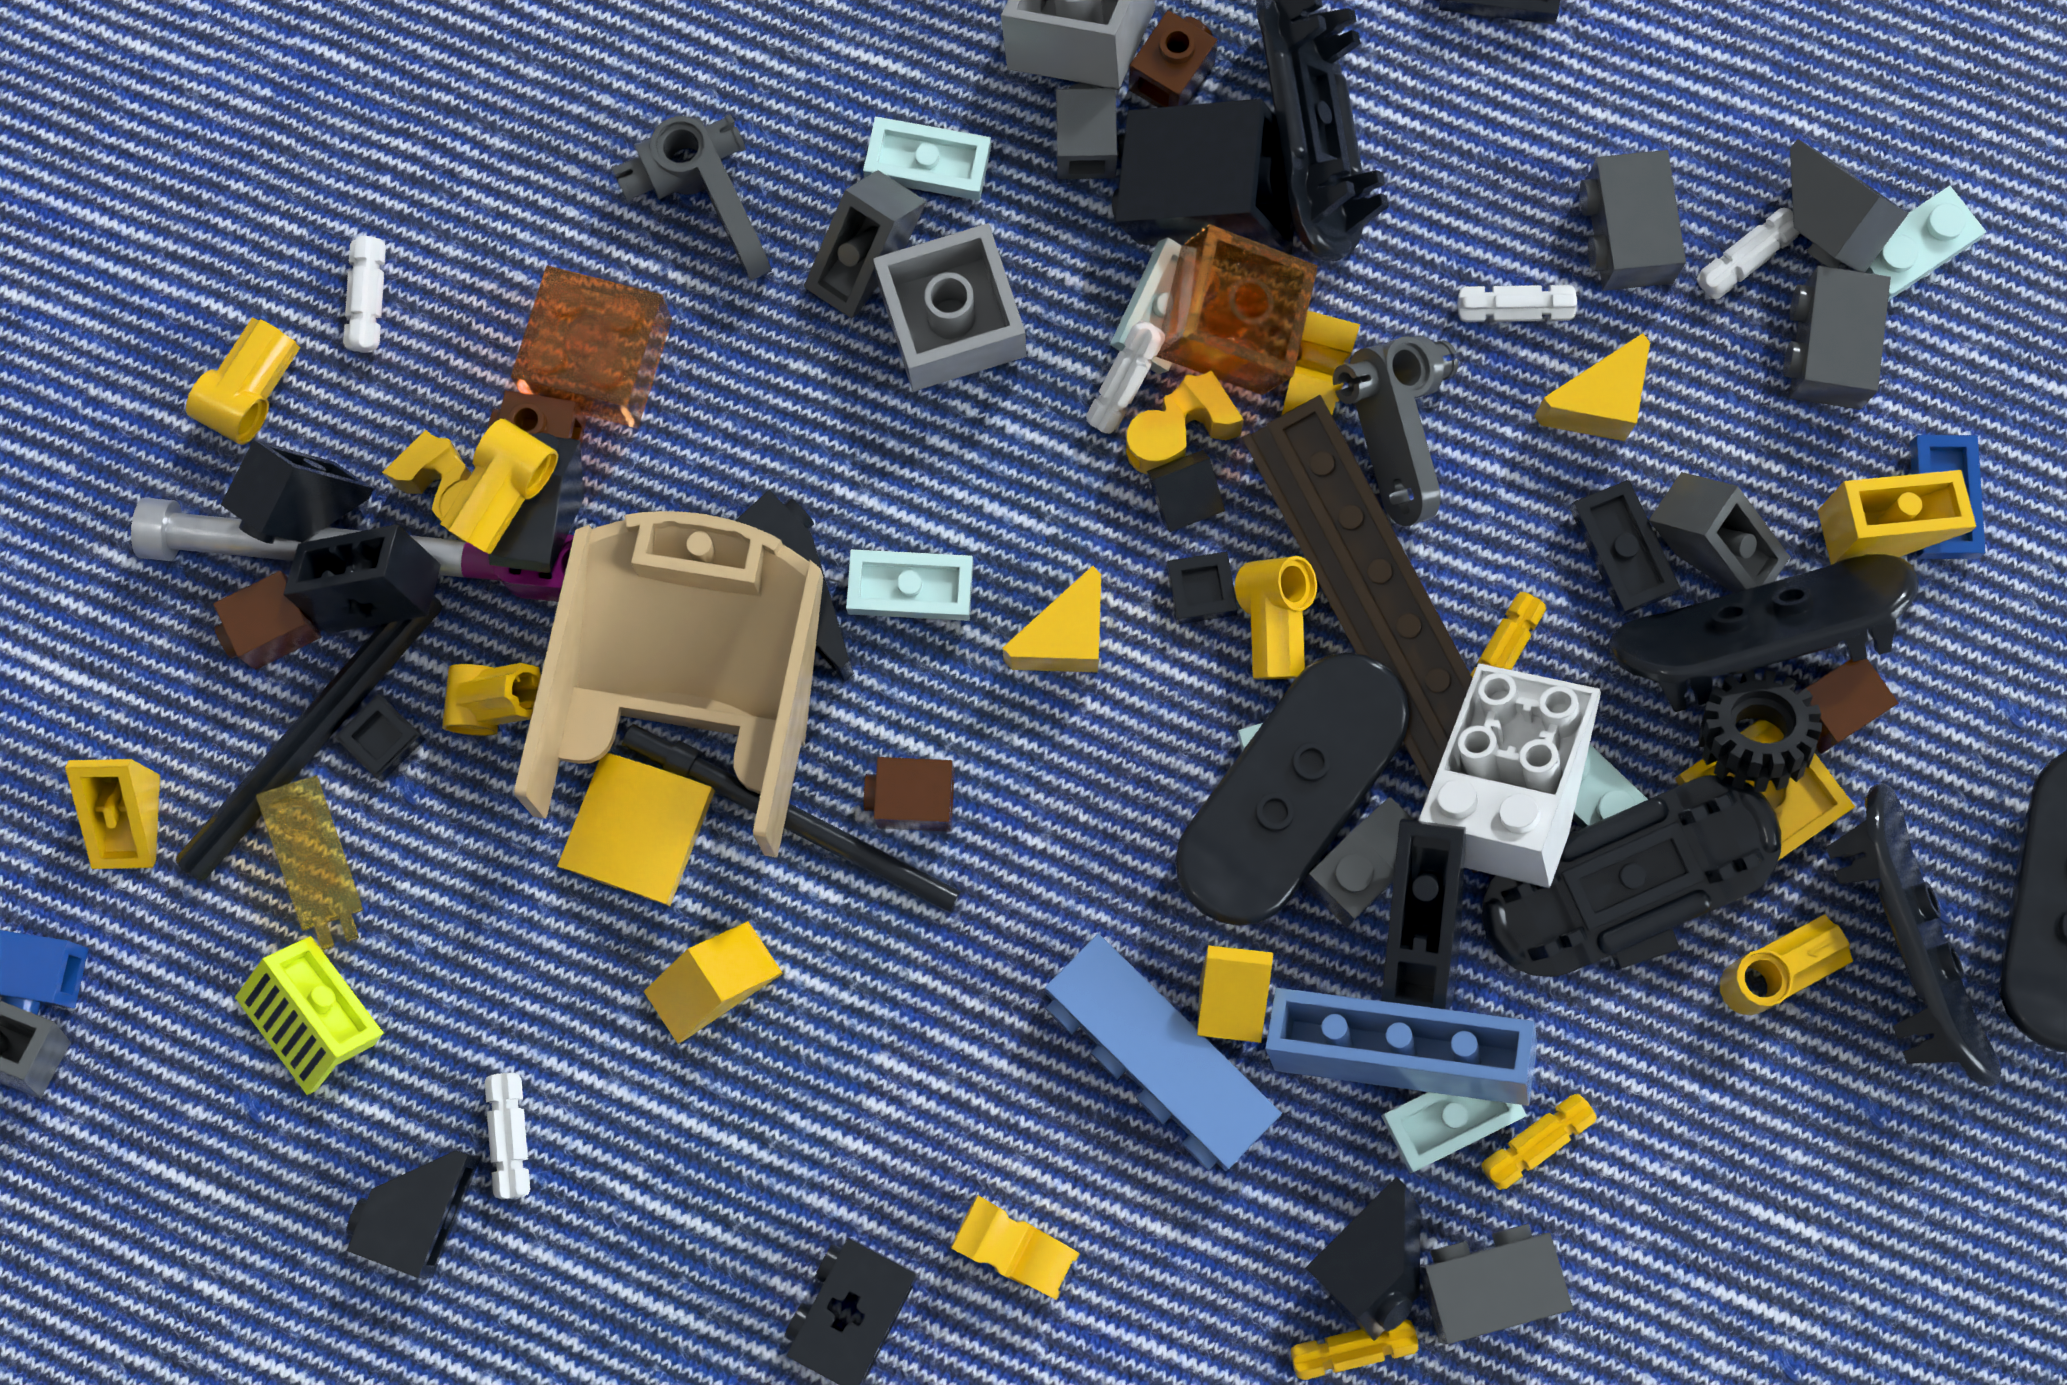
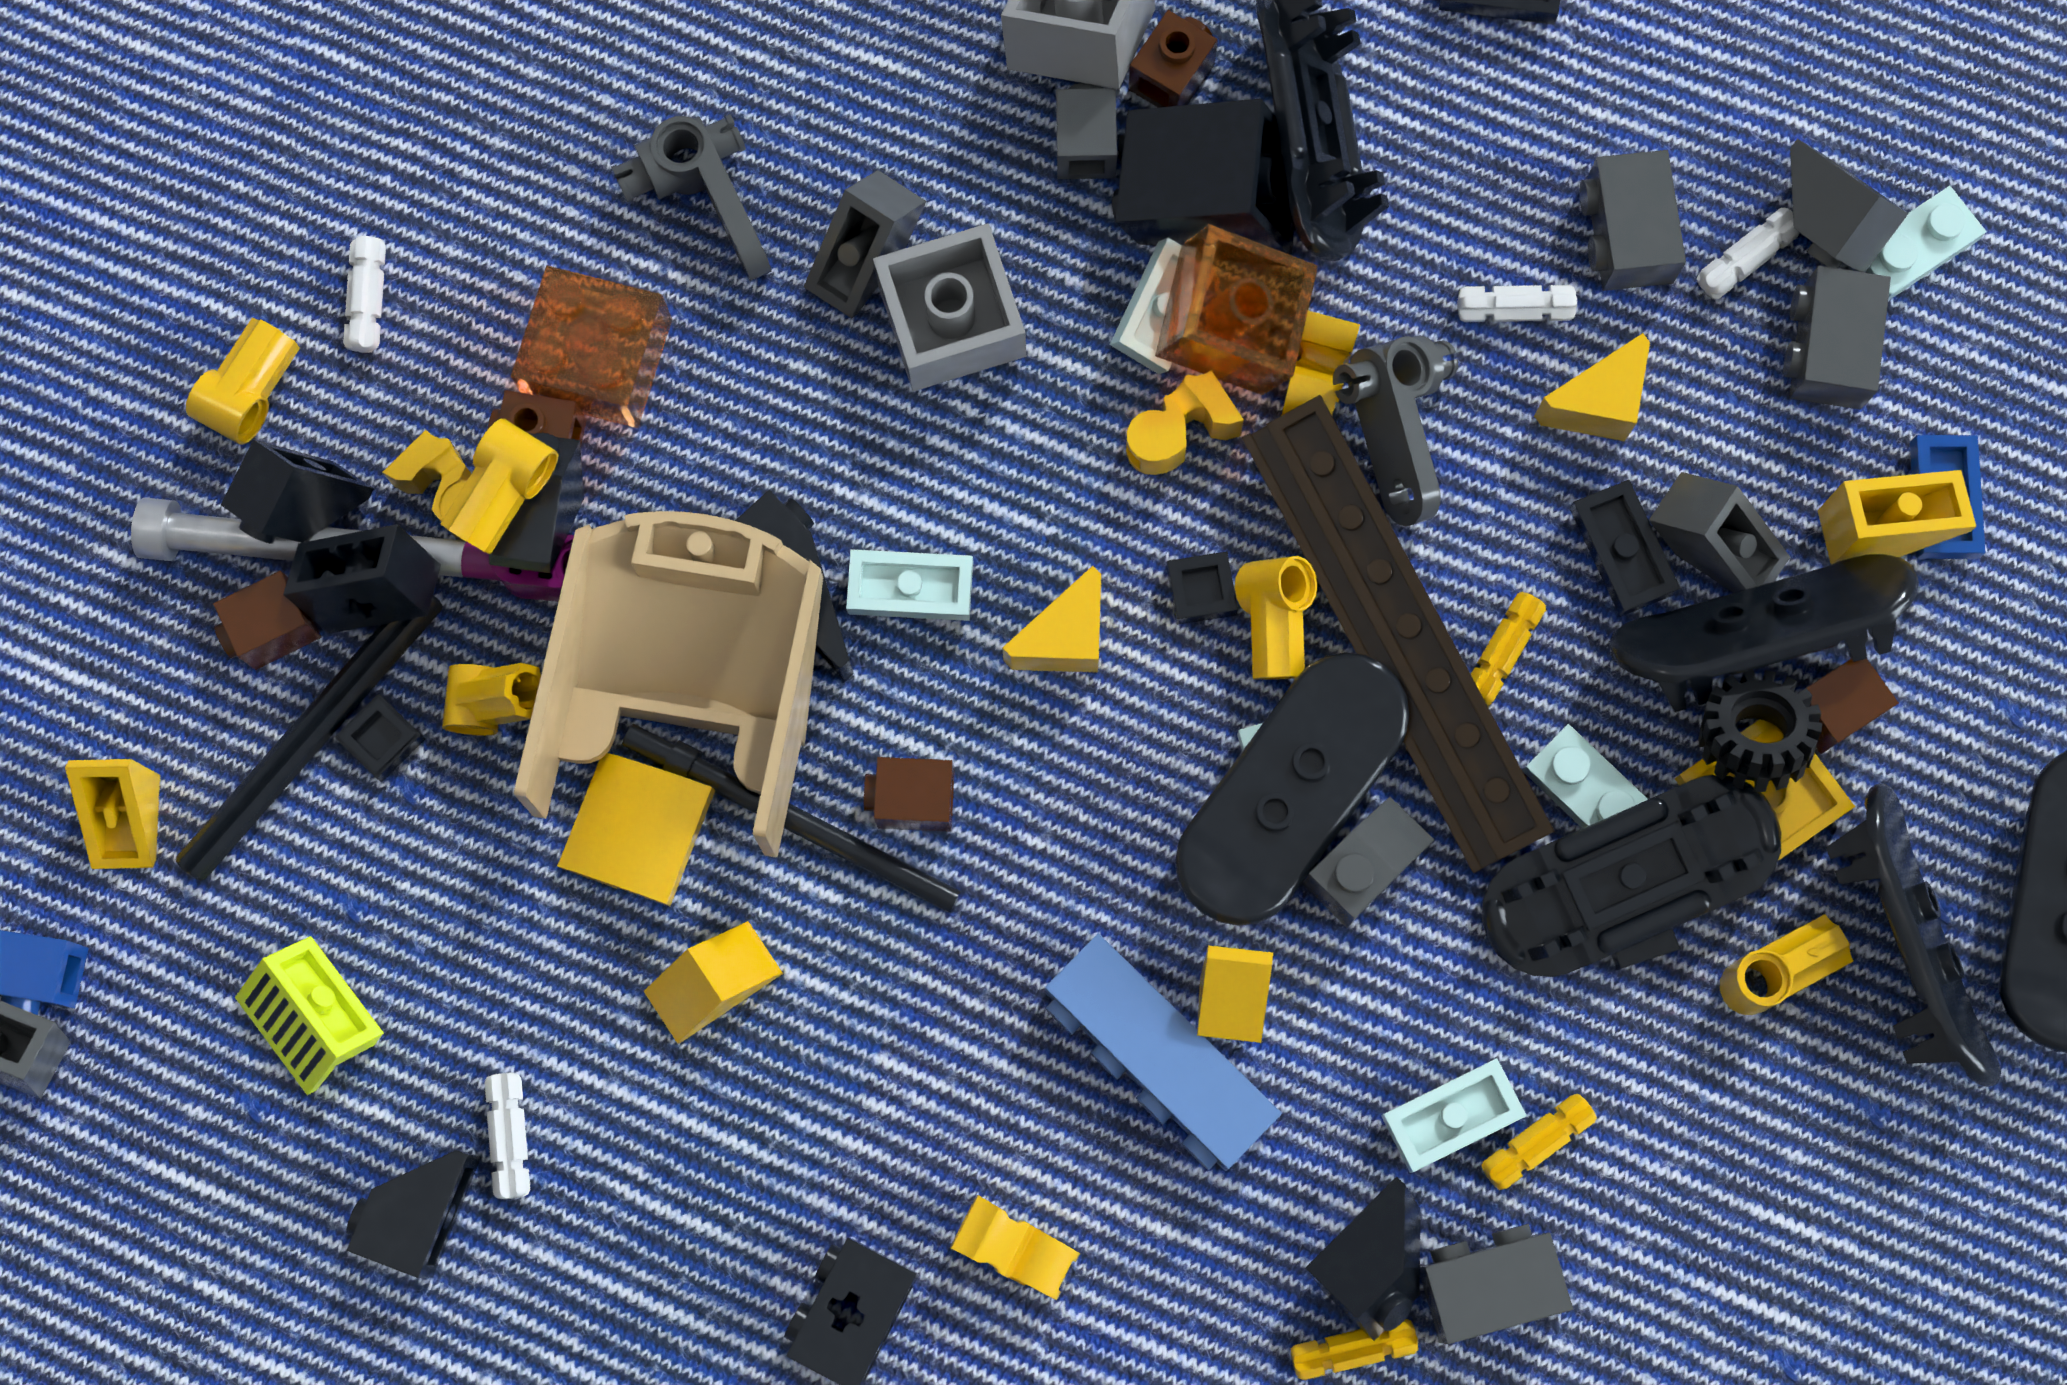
(311, 858): clear yellow hinge -> none
(929, 157): light aqua plate -> none
(1125, 376): white axle -> none
(1186, 490): black tile -> none
(1402, 1046): medium blue brick -> none
(1425, 915): black slope -> none
(1514, 771): white slope -> none

